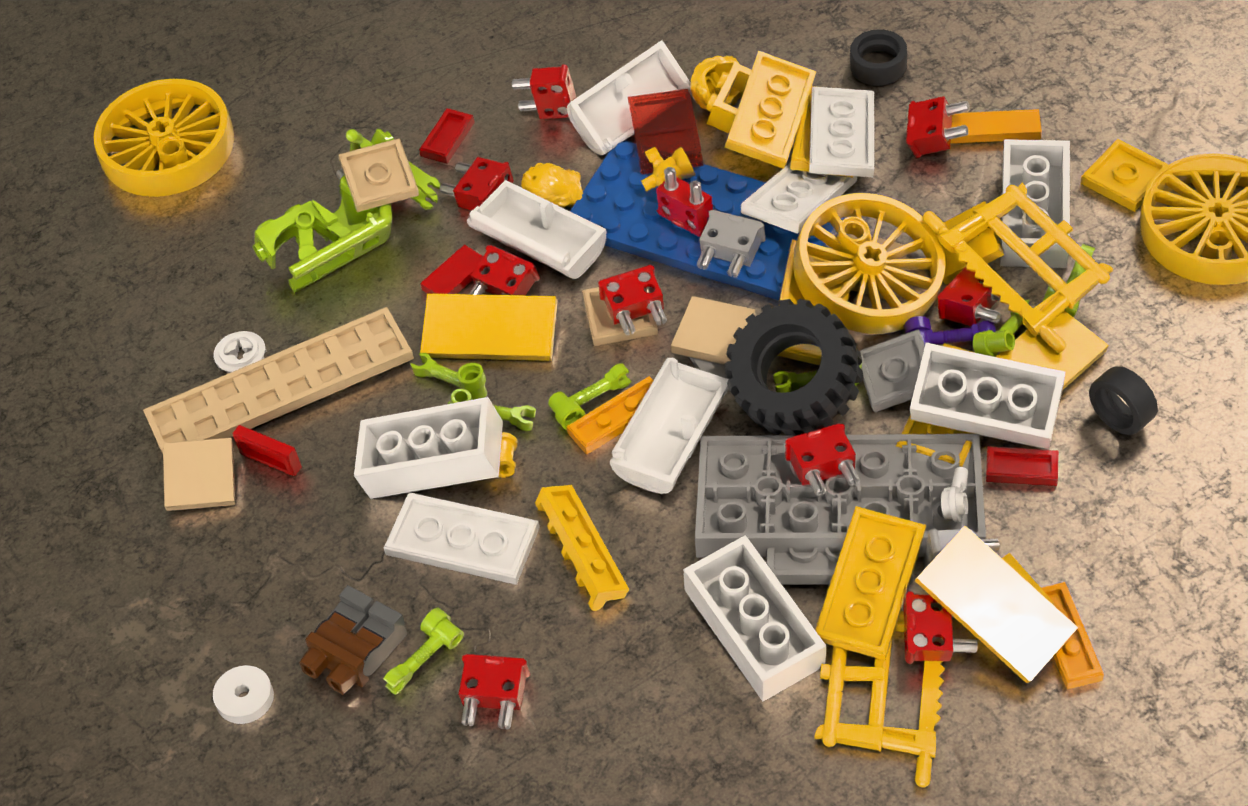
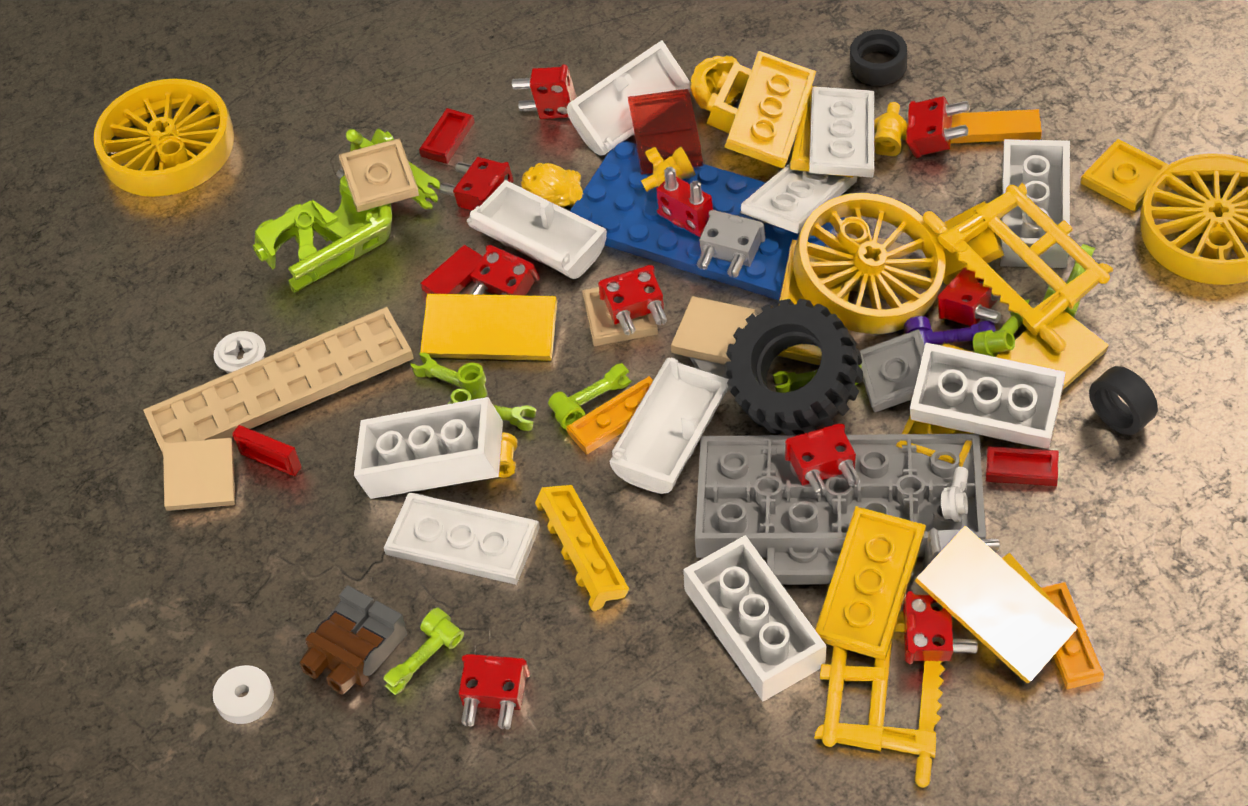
(889, 130): none -> yellow piece

